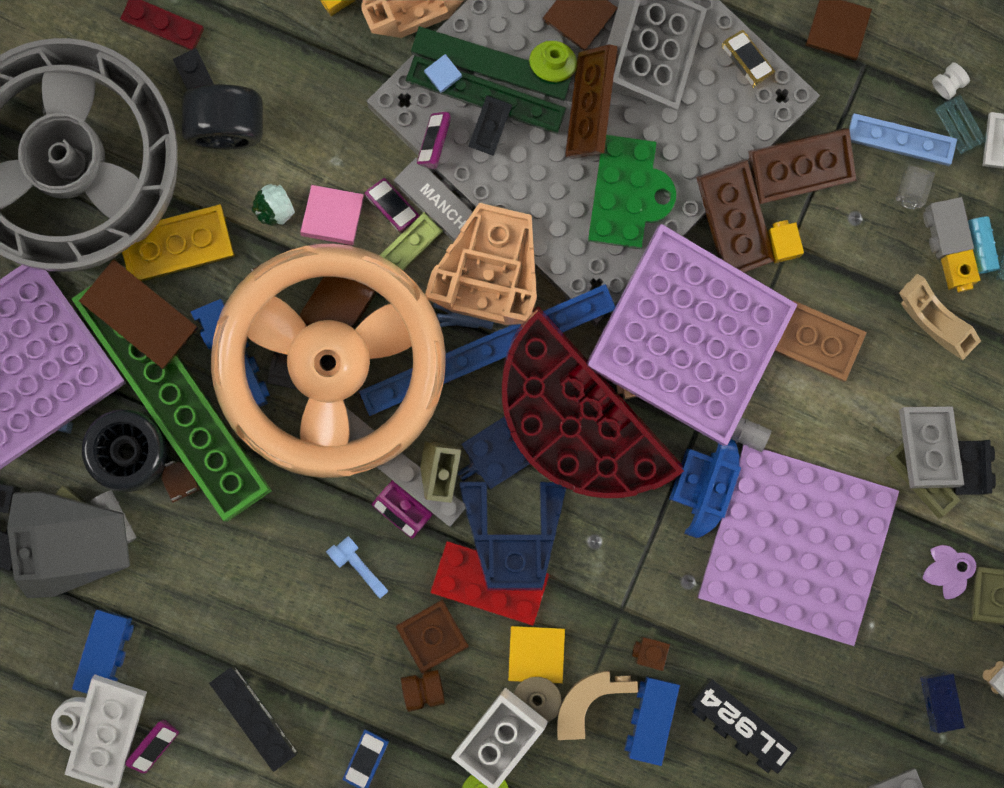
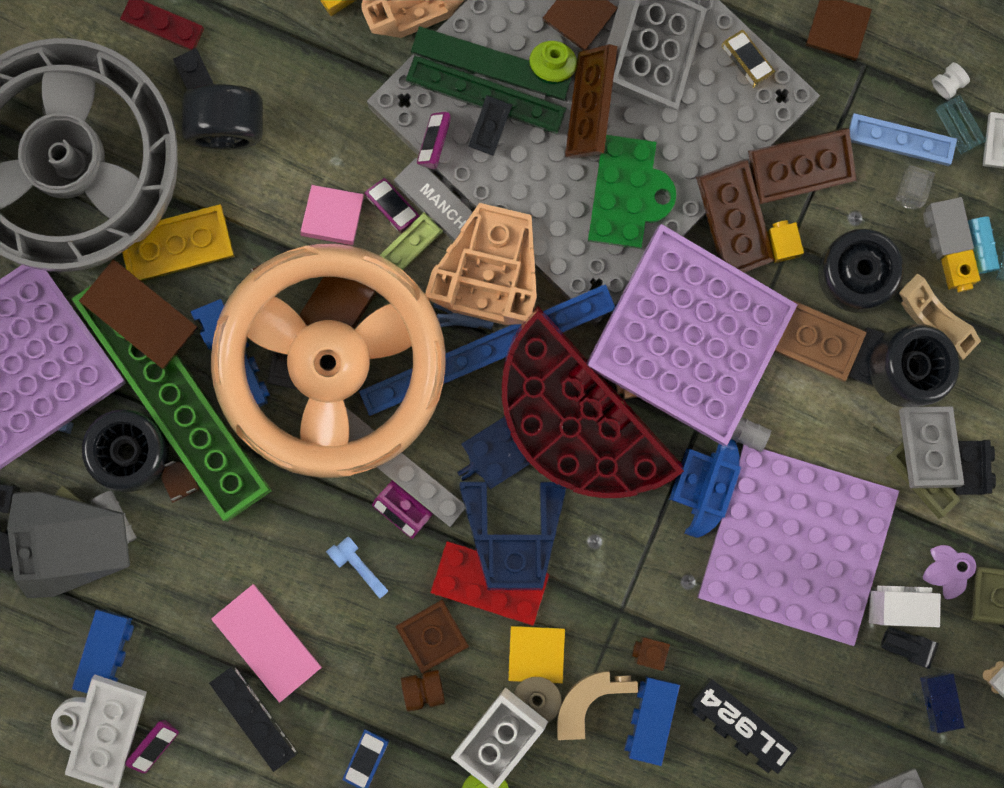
(266, 643): none -> bright pink tile
(272, 205): light aqua piece -> none
(439, 470): olive slope -> none
(443, 73): light blue tile -> none
(844, 283): none -> black wheel
(860, 368): none -> black plate
(904, 606): none -> white brick
(914, 366): none -> black wheel
(915, 648): none -> black piece

